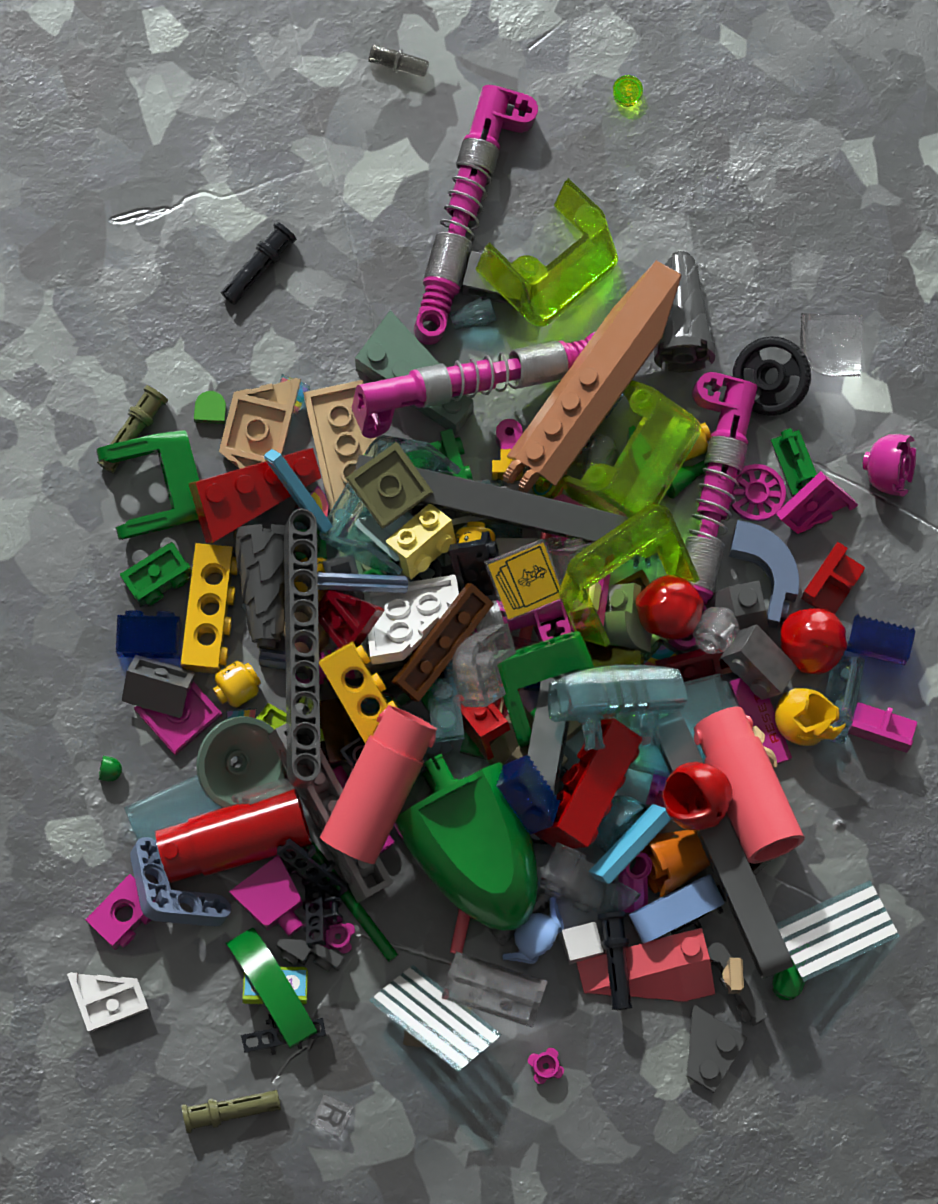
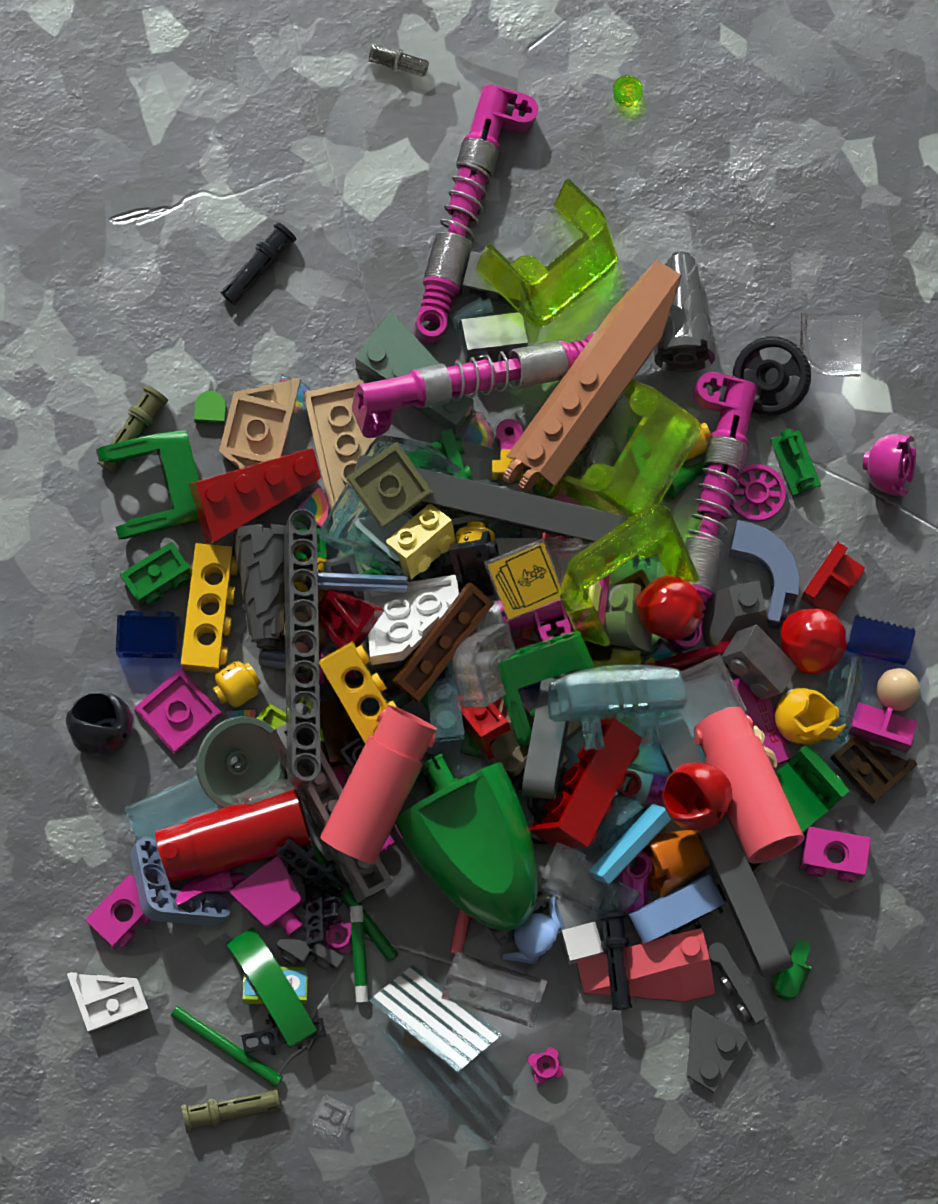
(100, 724): none -> black piece
(109, 769): green hinge -> none
(157, 686): dark grey panel -> none
(217, 882): none -> dark pink bar
(226, 1046): none -> green bar
(296, 488): medium azure tile -> none
(359, 954): none -> green bar
(479, 431): none -> clear light blue tile
(492, 335): none -> brick
(528, 794): clear blue brick -> none
(633, 786): none -> red hinge
(708, 691): none -> clear tile
(716, 630): clear head -> none
(733, 975): tan tile -> none
(810, 786): none -> green bracket
(815, 504): dark pink wing -> none
(837, 930): sticker -> none
(852, 847): none -> dark pink brick
(871, 767): none -> dark brown wing
(898, 689): none -> tan piece

